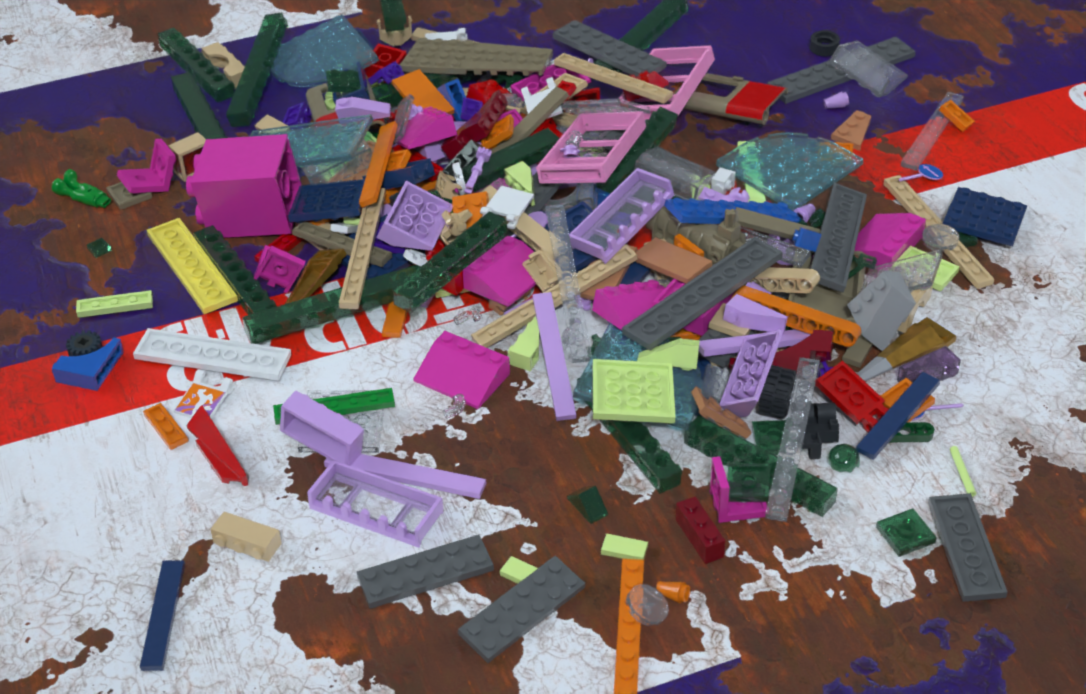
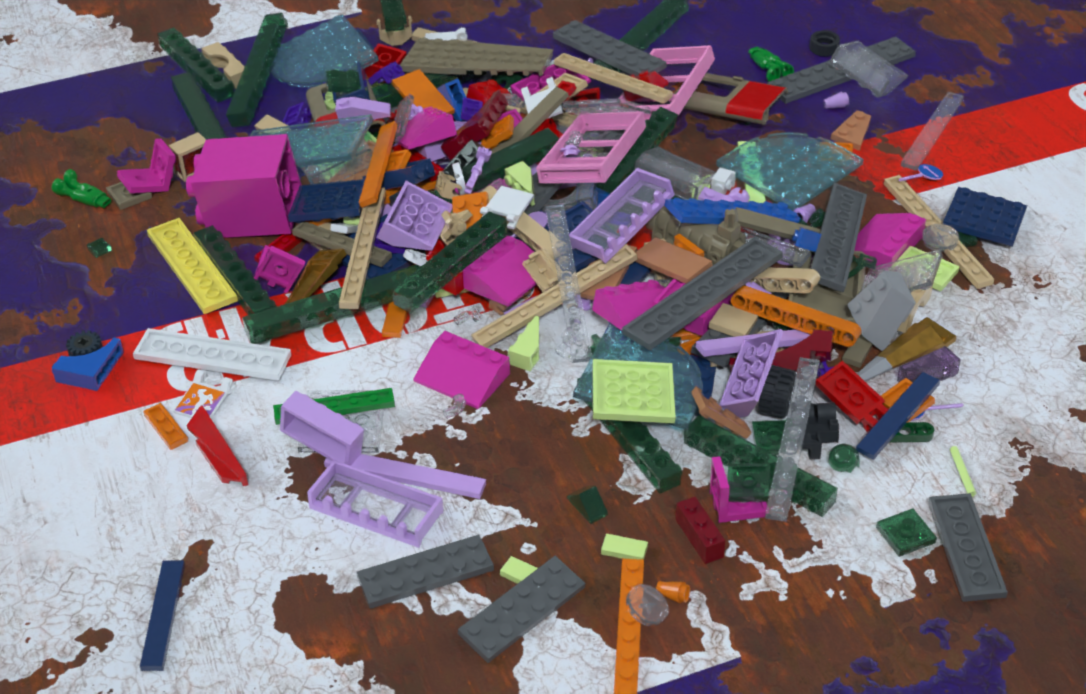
(114, 304): yellowish green plate -> none
(246, 536): tan brick -> none
(554, 357): lavender tile -> none
(679, 352): yellowish green slope -> none
(714, 382): clear tile -> none
(752, 315): lavender slope -> none
(769, 61): none -> green piece
(956, 115): orange plate -> none

